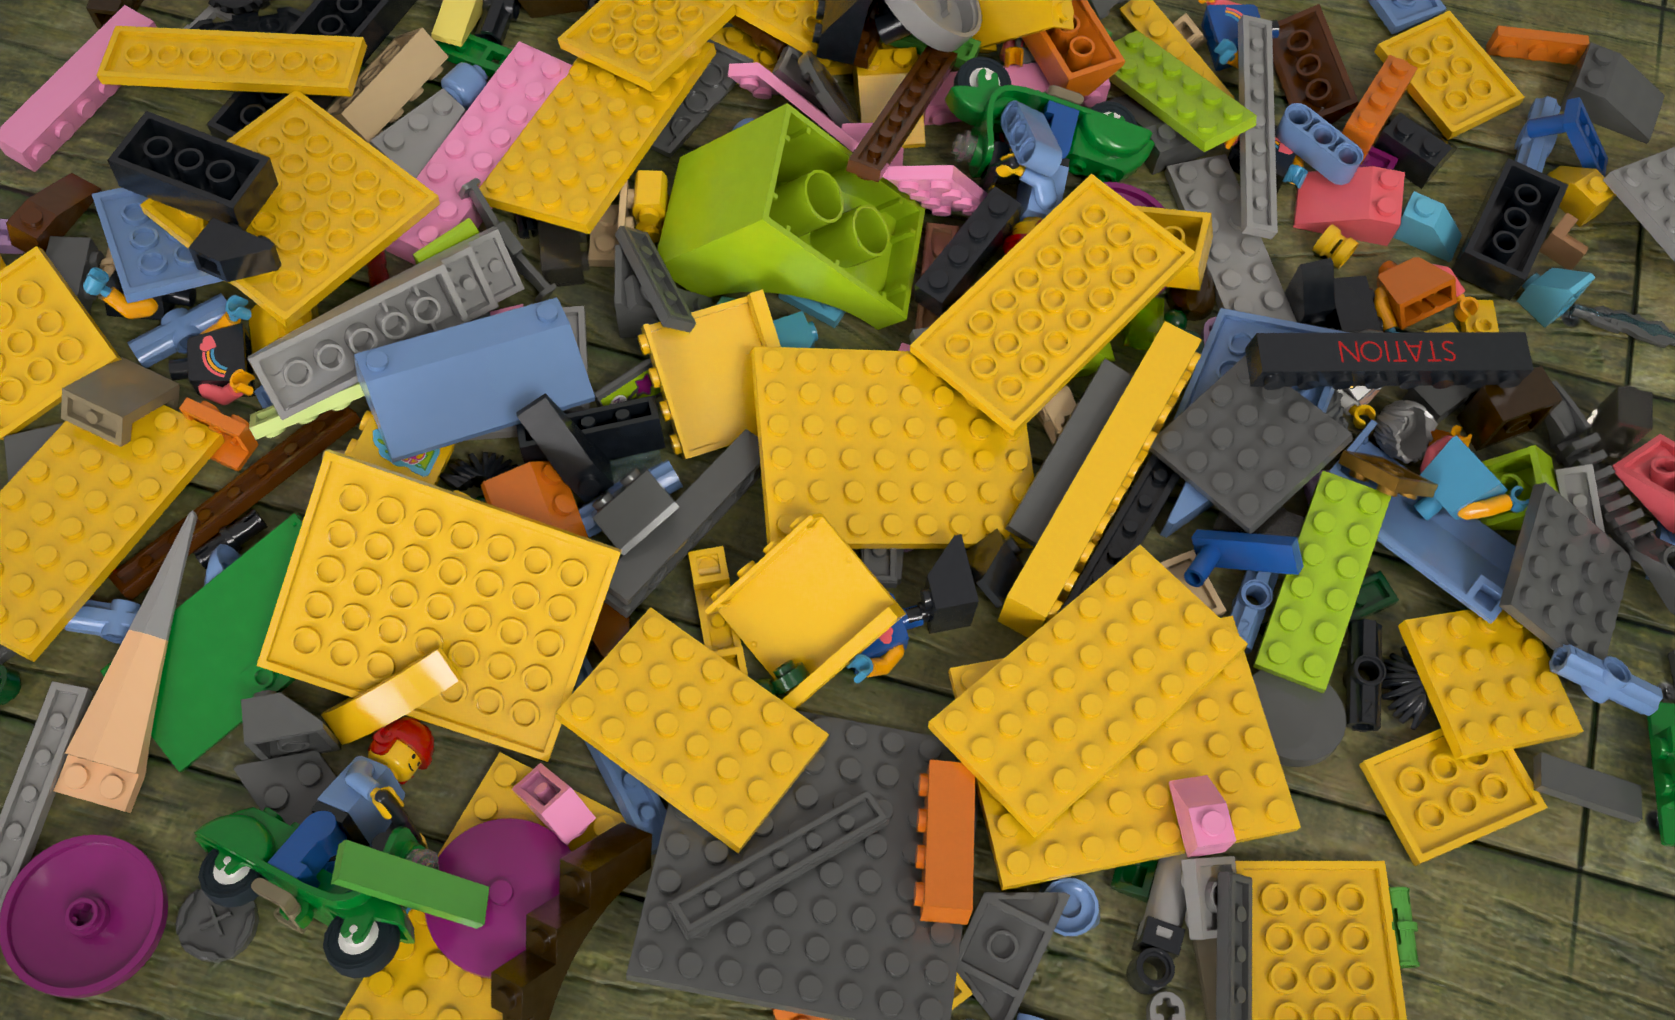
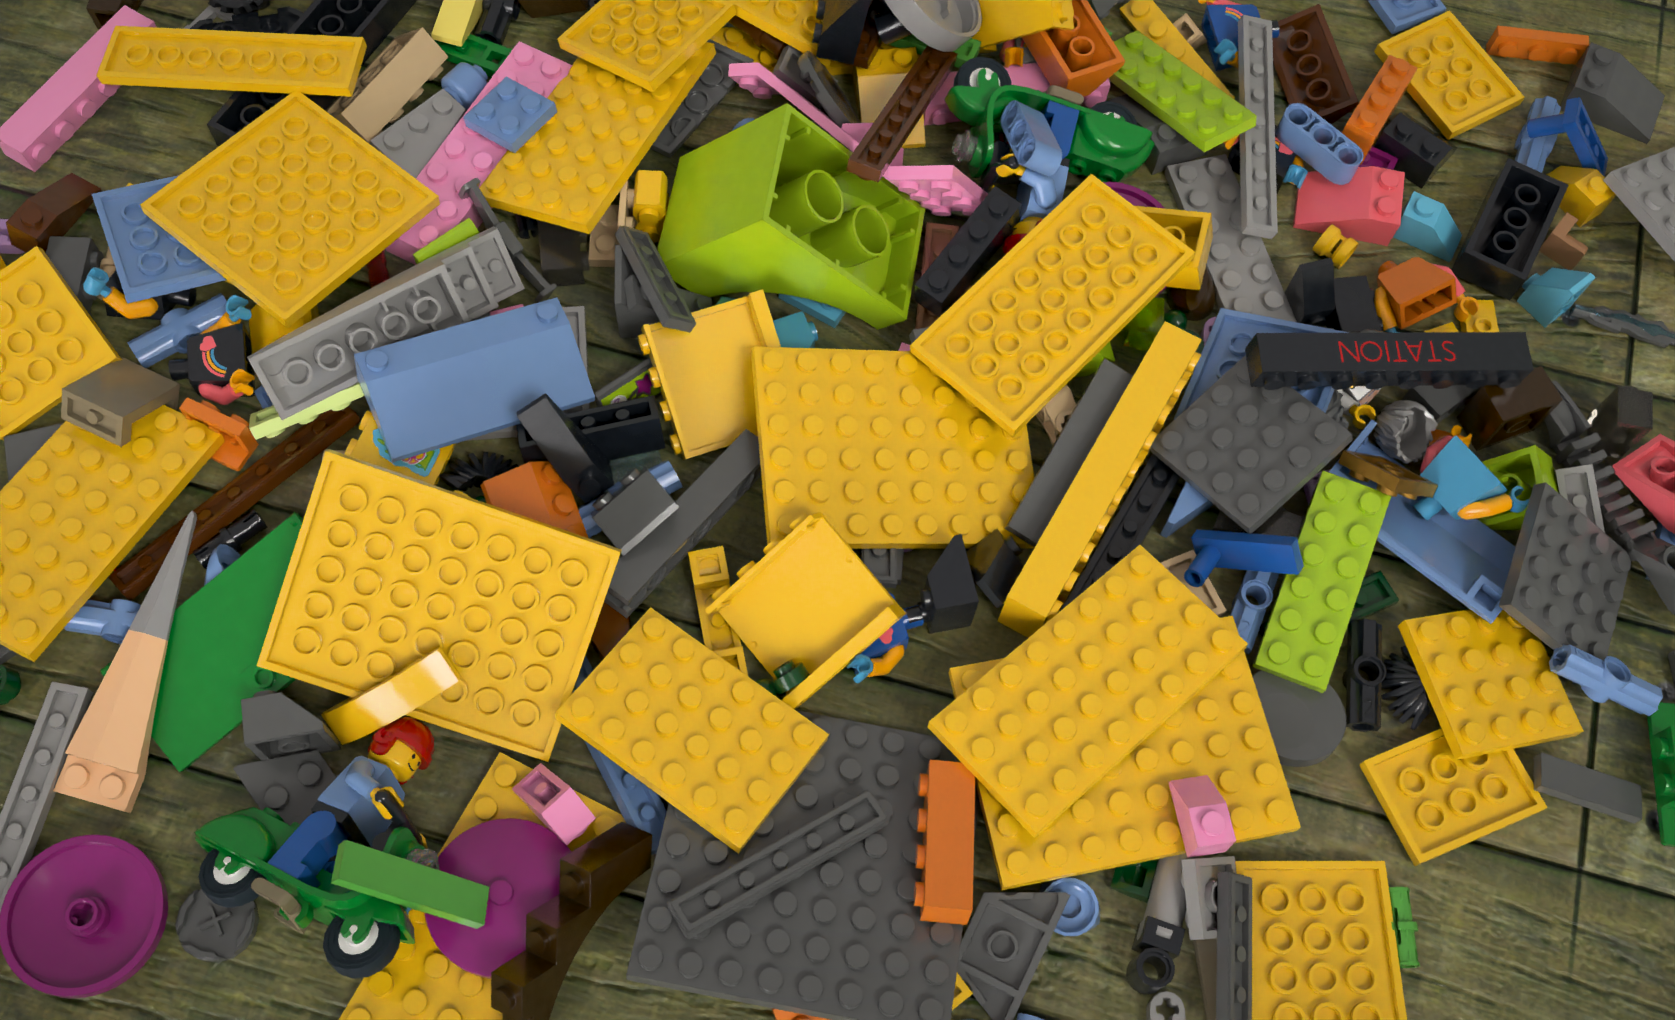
(193, 171): black brick -> none
(233, 253): black slope -> none
(510, 114): none -> medium blue plate

